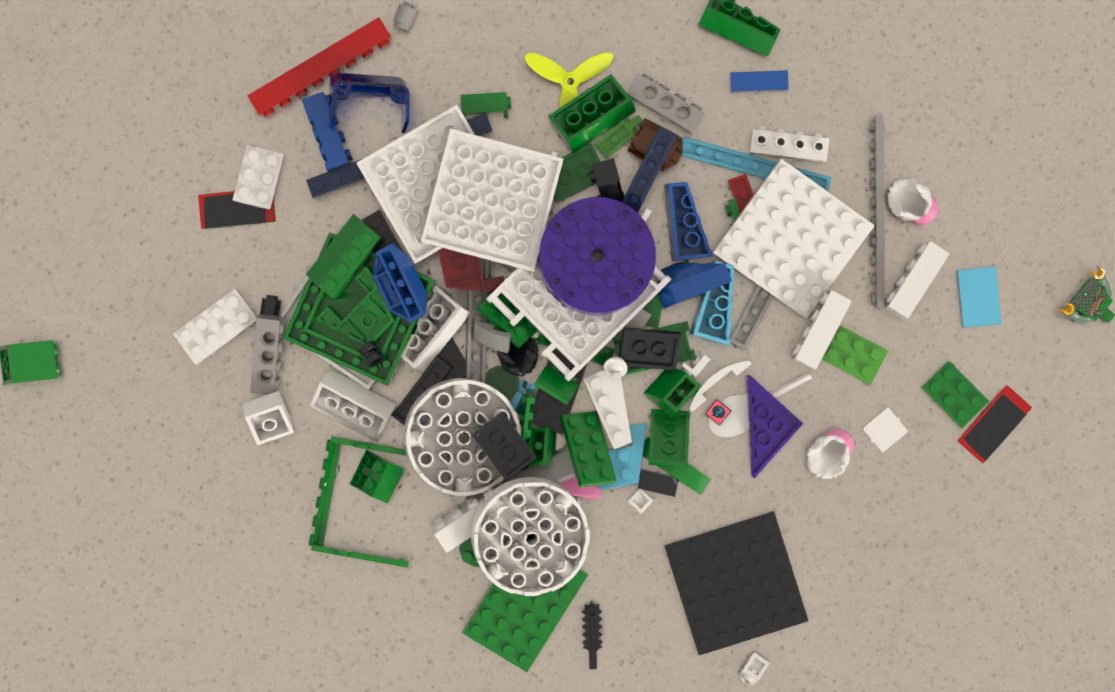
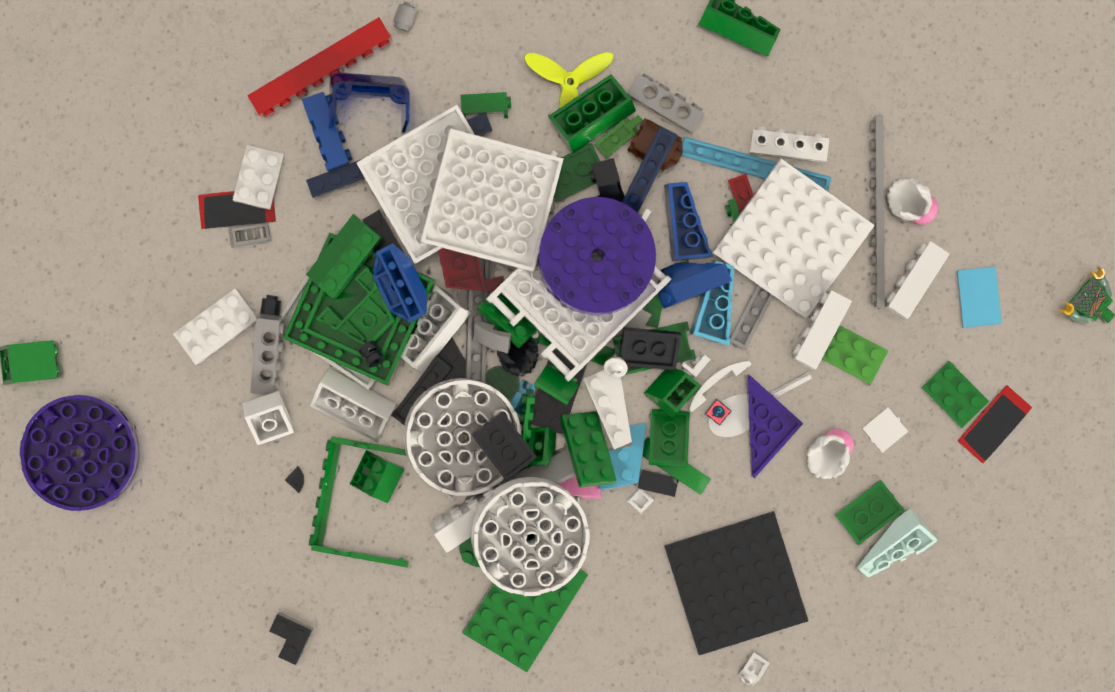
(107, 449): none -> dark purple brick
(232, 235): none -> light grey slope
(296, 479): none -> black tile
(296, 636): none -> black brick
(592, 633): black piece -> none
(759, 81): blue tile -> none
(869, 512): none -> green plate
(901, 539): none -> light aqua wedge

